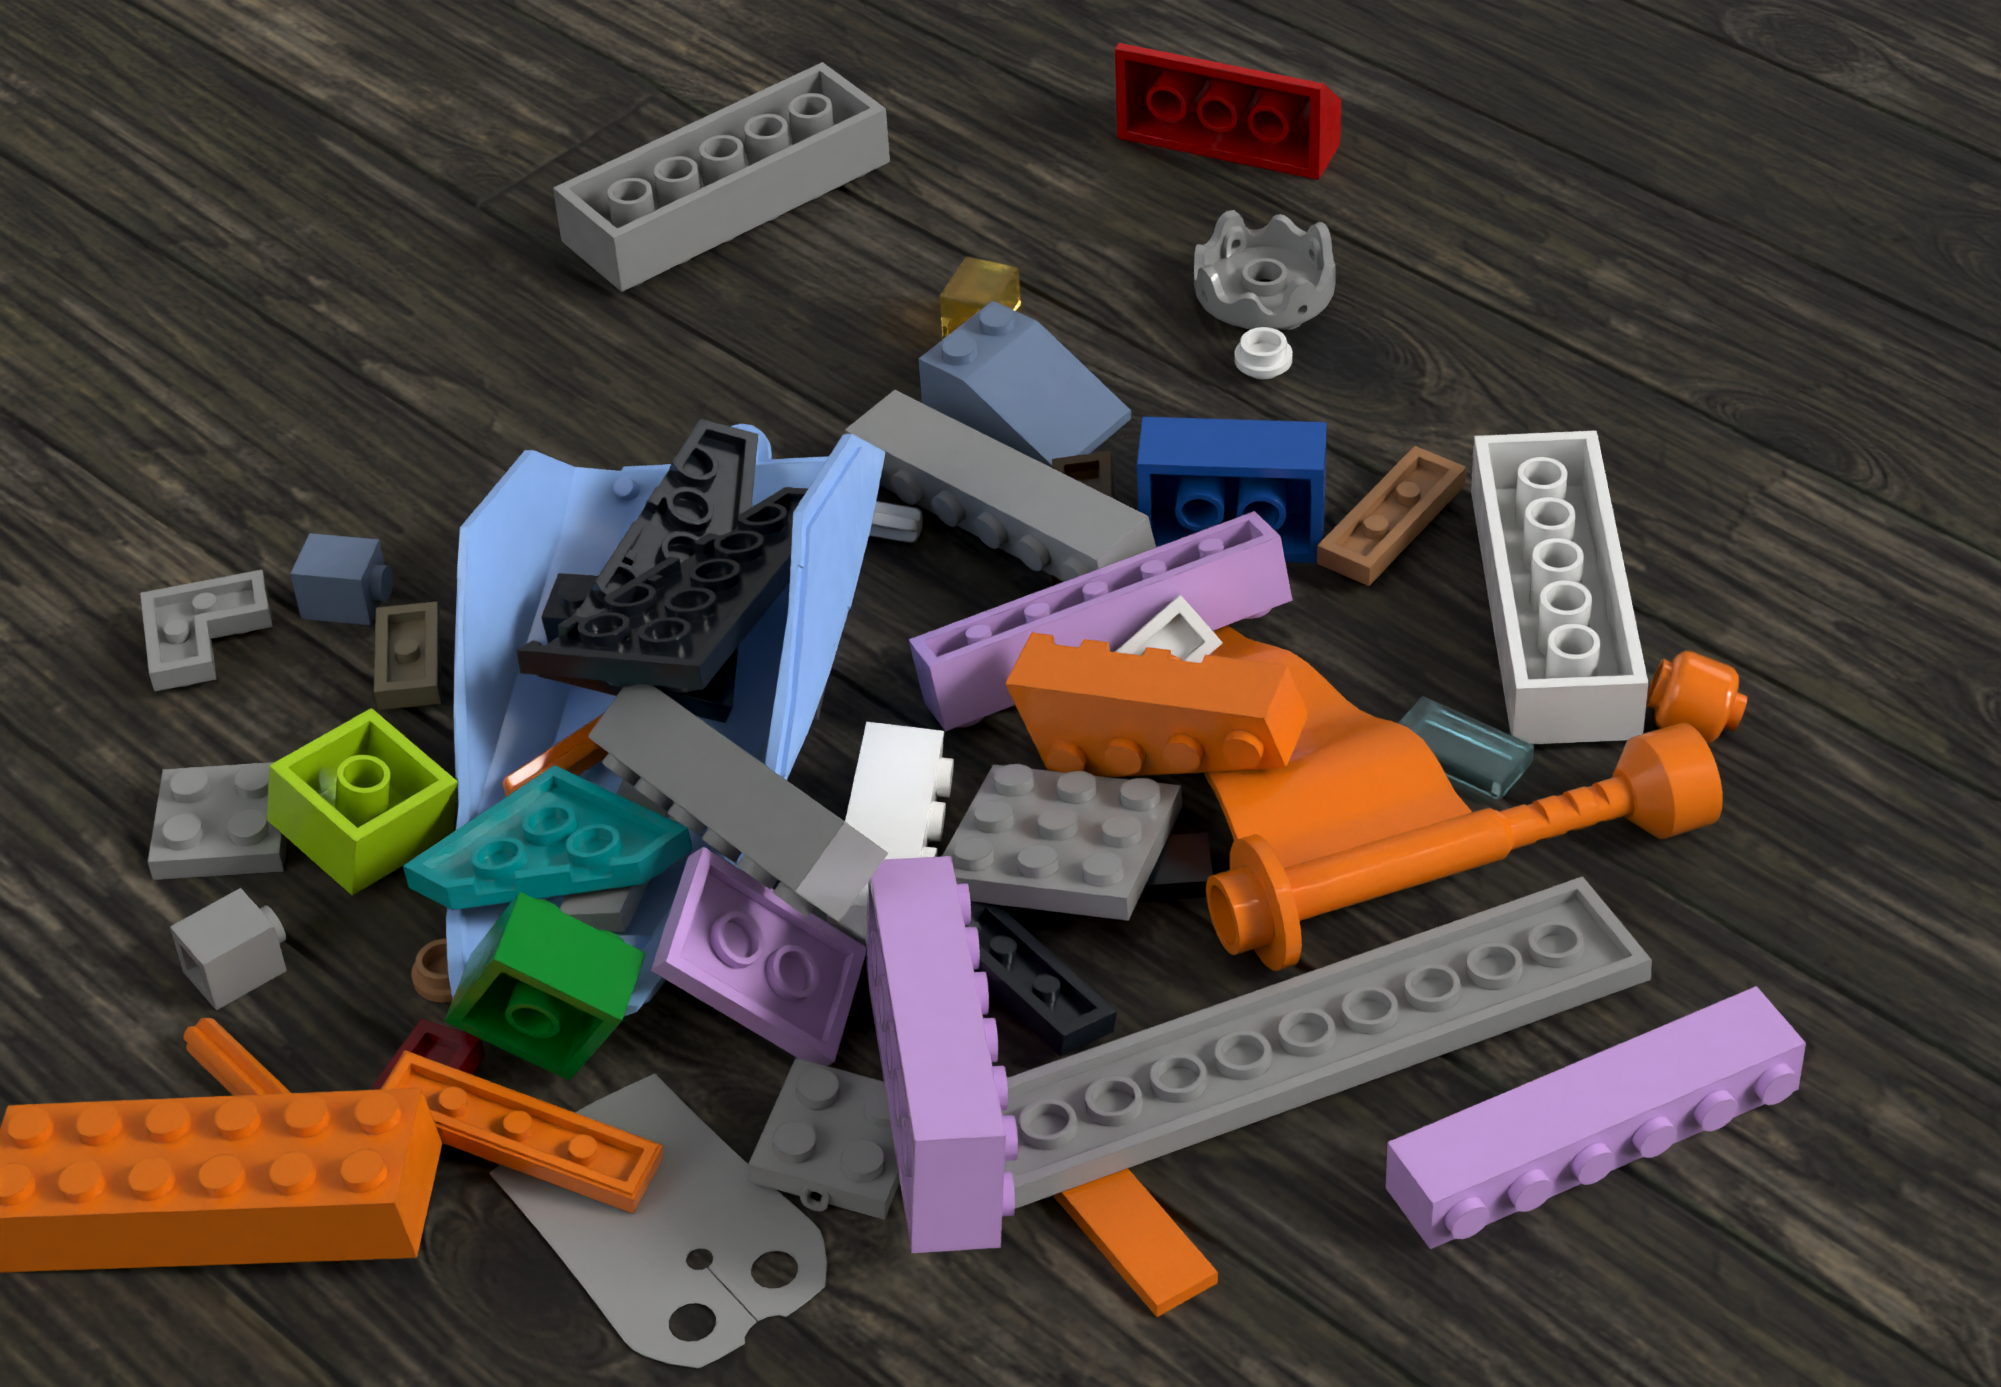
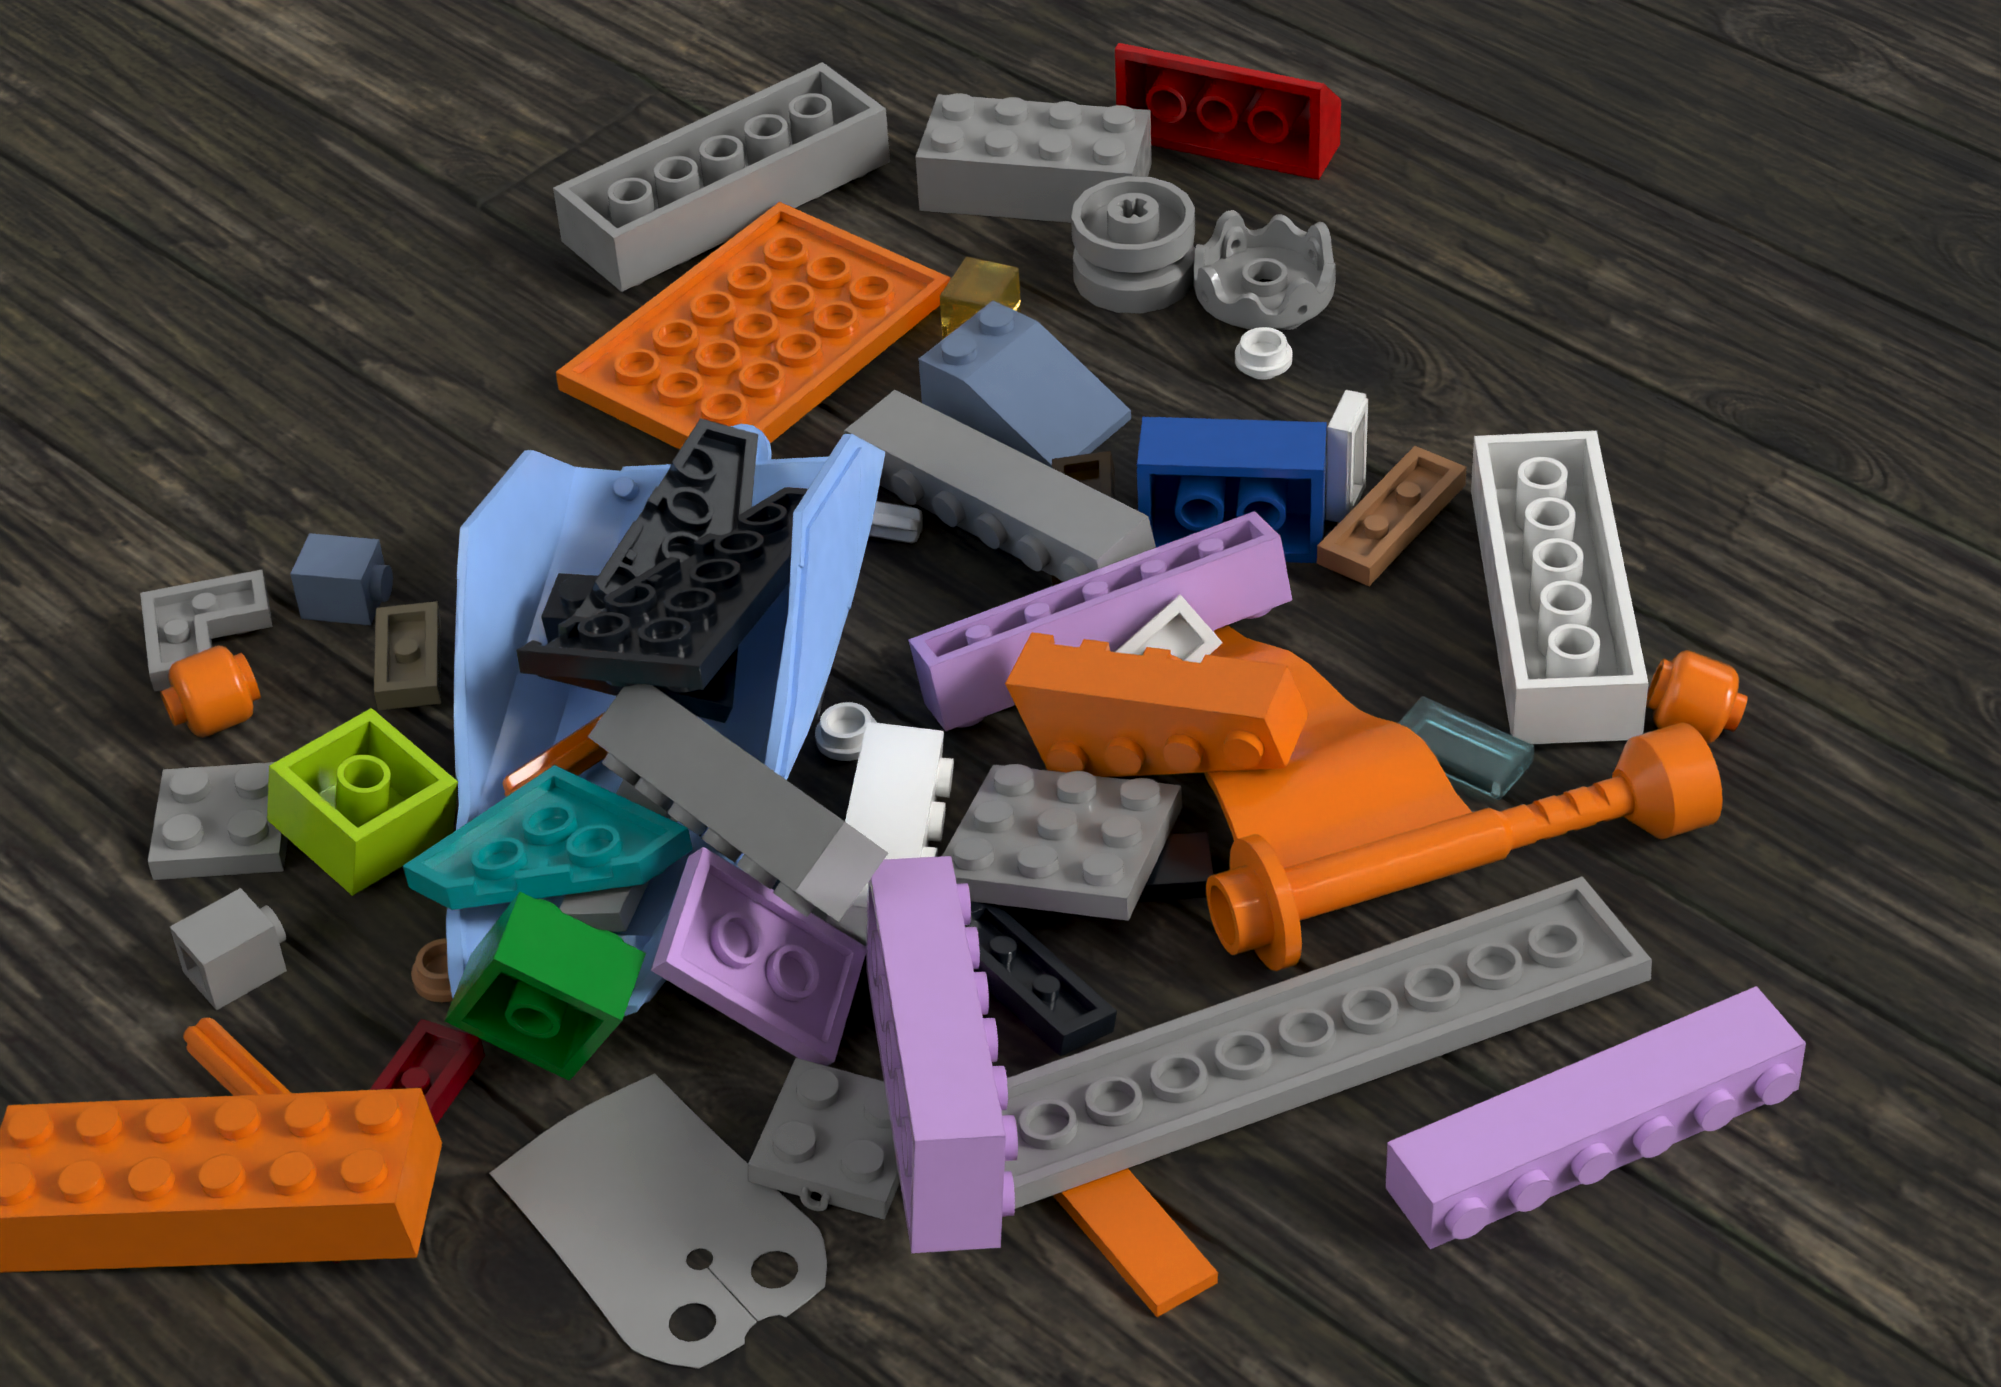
(210, 691): none -> orange head
(532, 1134): orange tile -> none
(755, 330): none -> orange plate
(842, 731): none -> white plate
(1025, 155): none -> light grey brick
(1133, 244): none -> light grey wheel
(1346, 455): none -> white tile

